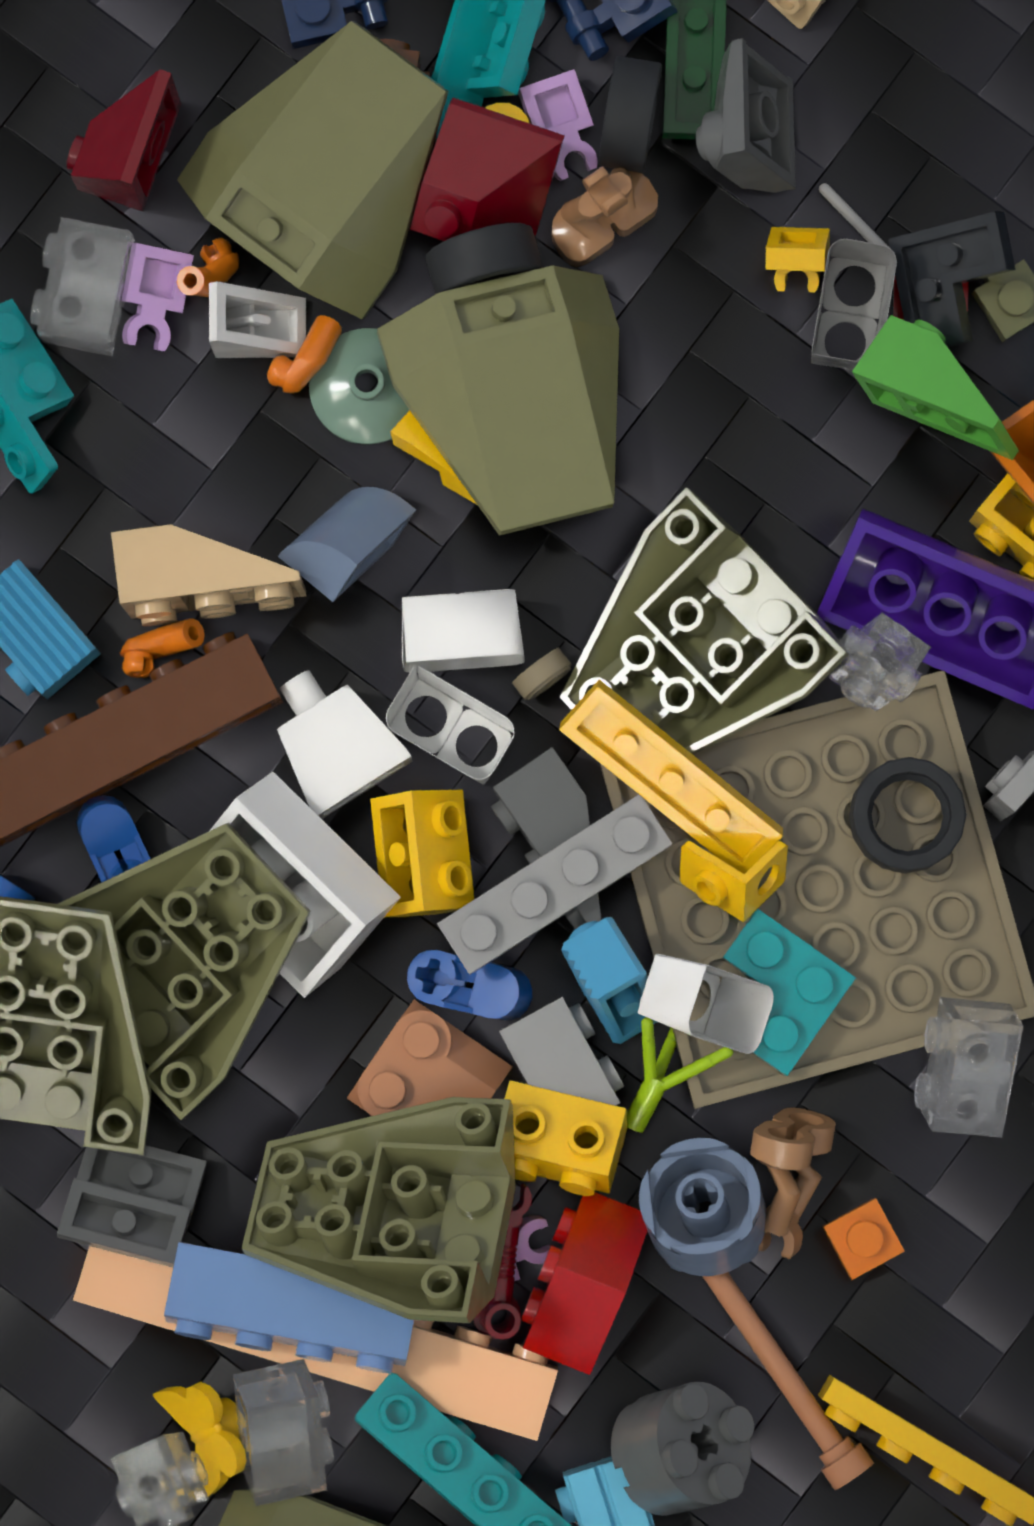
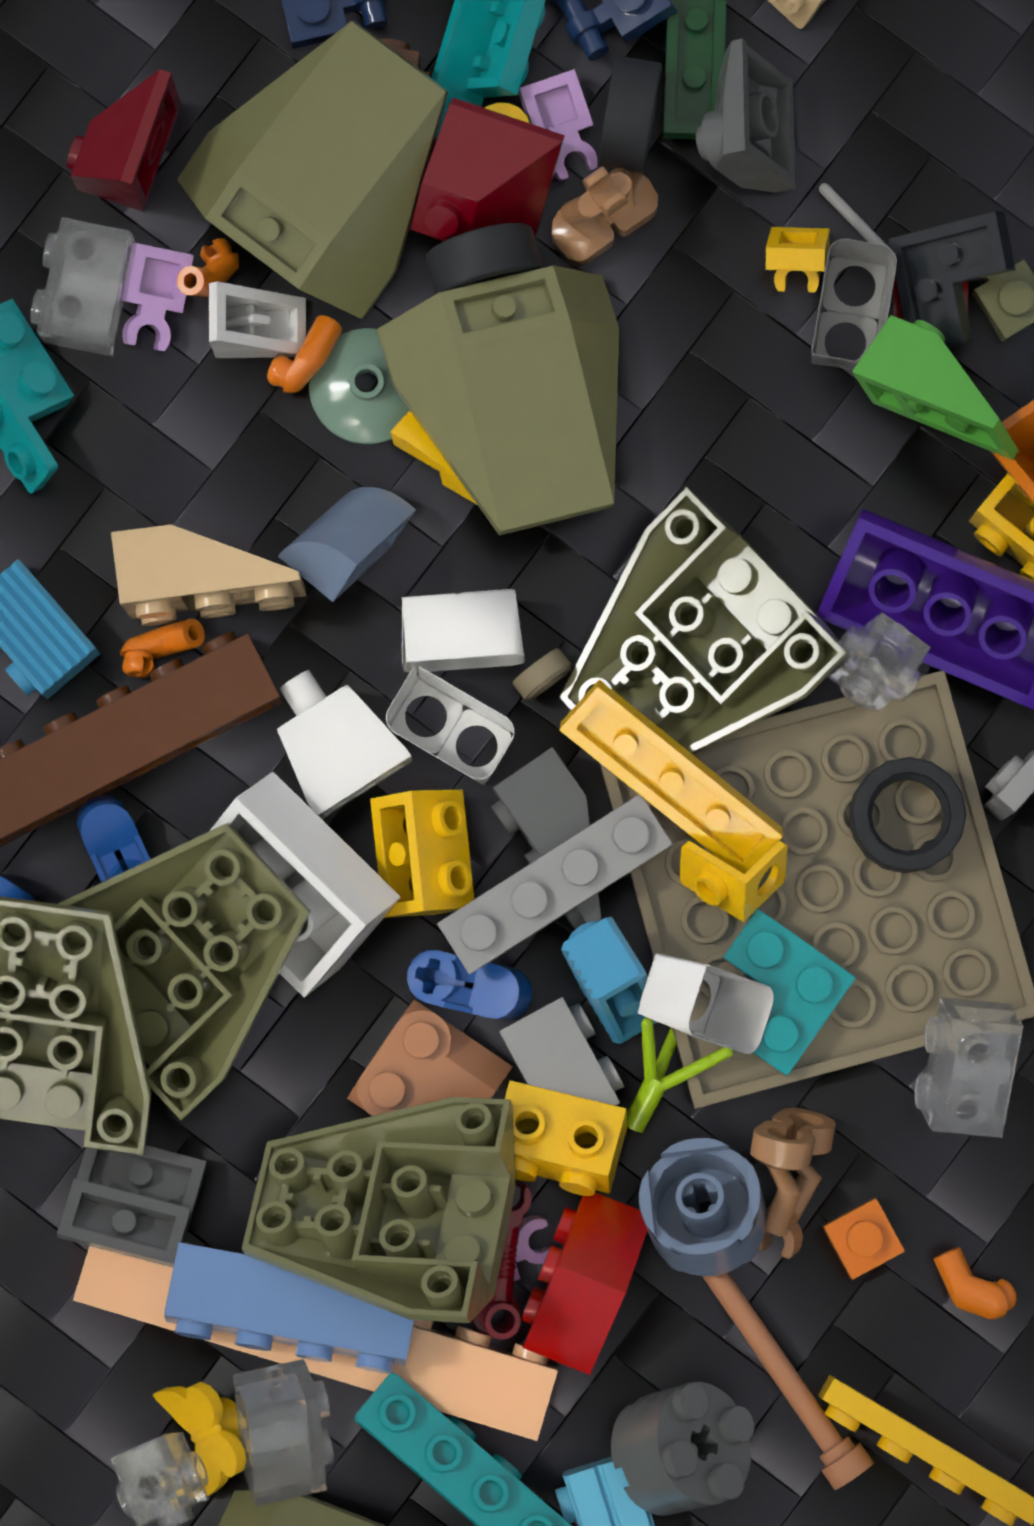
(971, 1293): none -> orange arm

